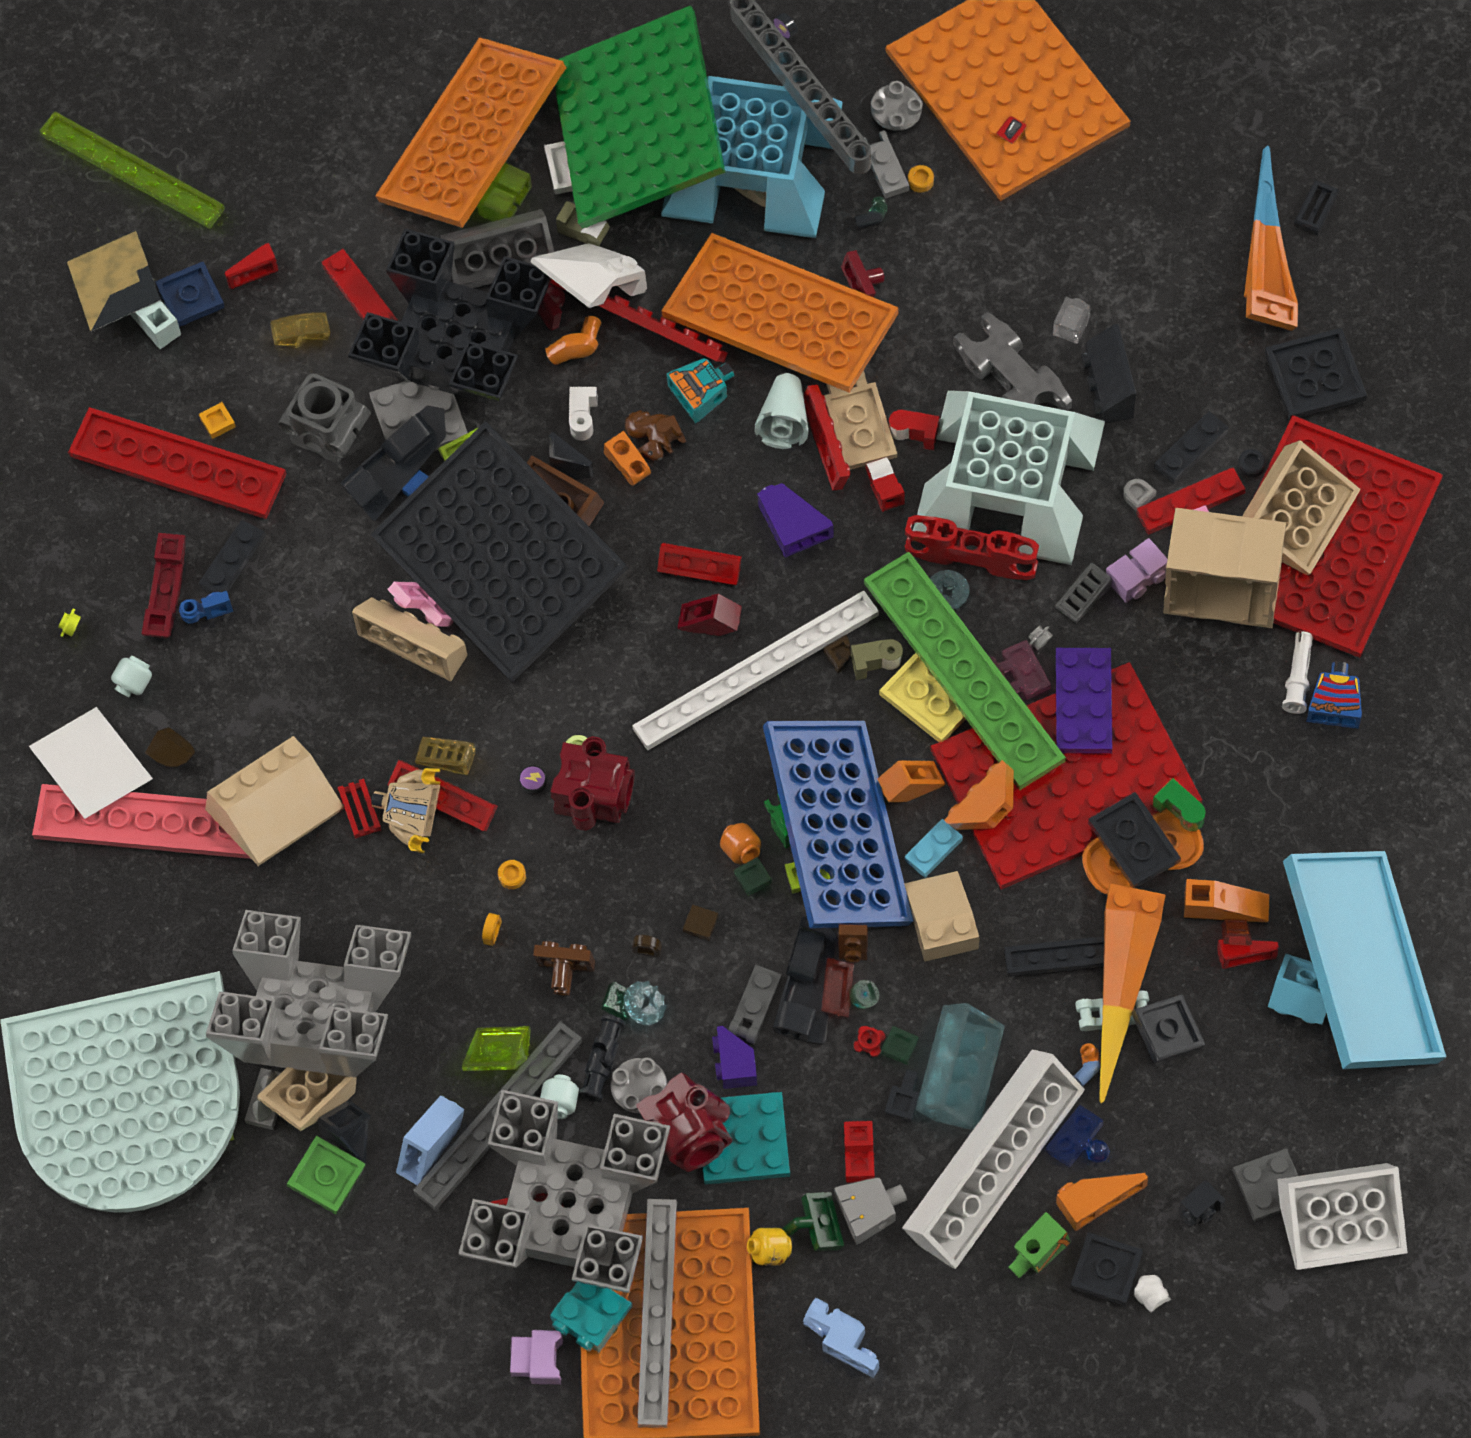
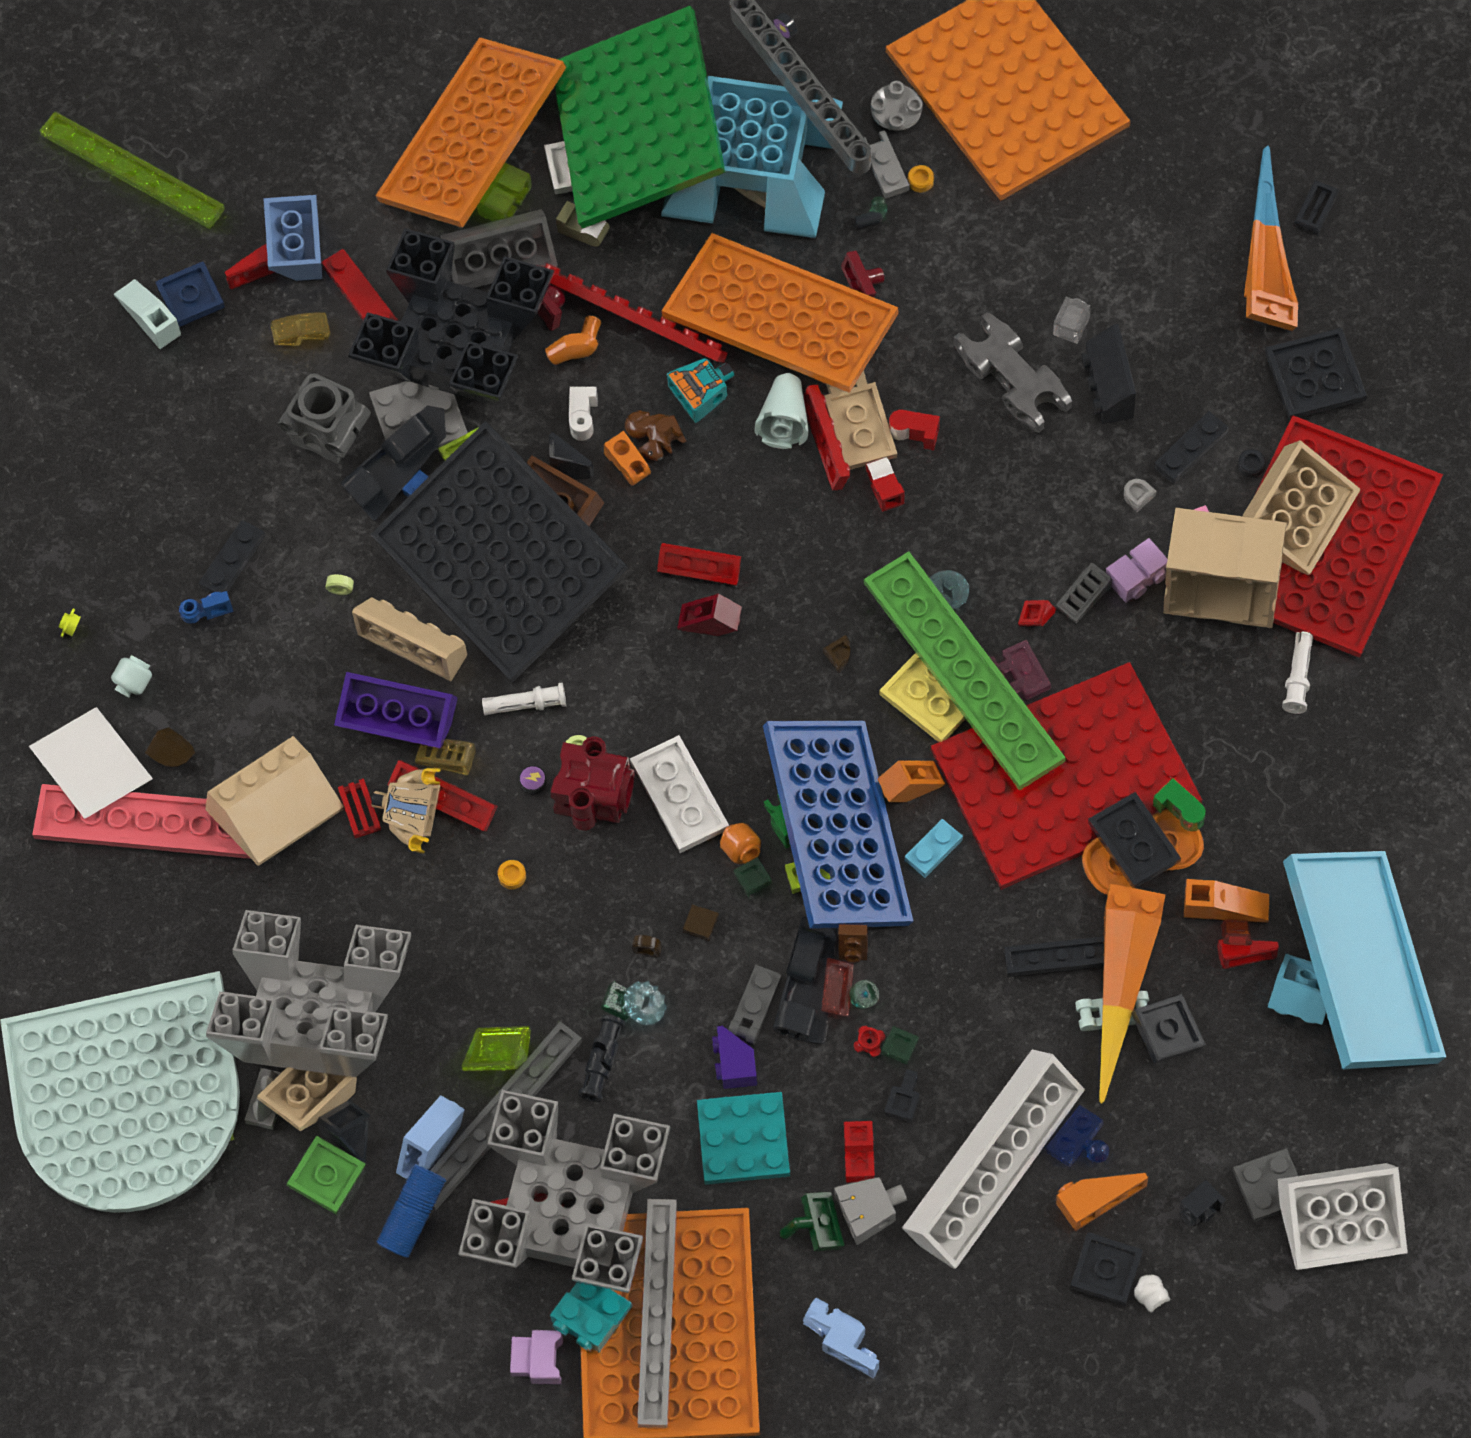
(113, 281): pearl gold sticker -> none
(165, 585): dark red slope -> none
(177, 463): red plate -> none
(217, 420): light orange tile -> none
(293, 237): none -> medium blue slope
(339, 584): none -> yellowish green tile
(395, 710): none -> dark purple slope
(406, 1216): none -> blue piece
(413, 596): bright pink plate -> none
(491, 929): light orange tile -> none
(537, 698): none -> white pin
(563, 962): reddish brown plate -> none
(563, 1091): light aqua head -> none
(592, 272): white slope -> none
(636, 1081): light grey dish -> none
(679, 794): none -> white plate
(694, 1122): dark red piece -> none
(755, 670): white plate -> none
(769, 1246): yellow head -> none
(792, 519): dark purple slope -> none
(874, 656): olive leg -> none
(942, 916): tan slope -> none
(960, 1066): clear light blue slope -> none
(986, 801): orange slope -> none
(994, 551): red piece -> none
(1011, 129): sticker -> none
(1033, 488): light aqua slope -> none
(1036, 613): none -> red slope
(1040, 637): light grey plate -> none
(1046, 1236): bright green torso -> none
(1083, 700): dark purple plate -> none
(1090, 1062): arm -> none
(1207, 492): red plate -> none
(1336, 698): torso -> none

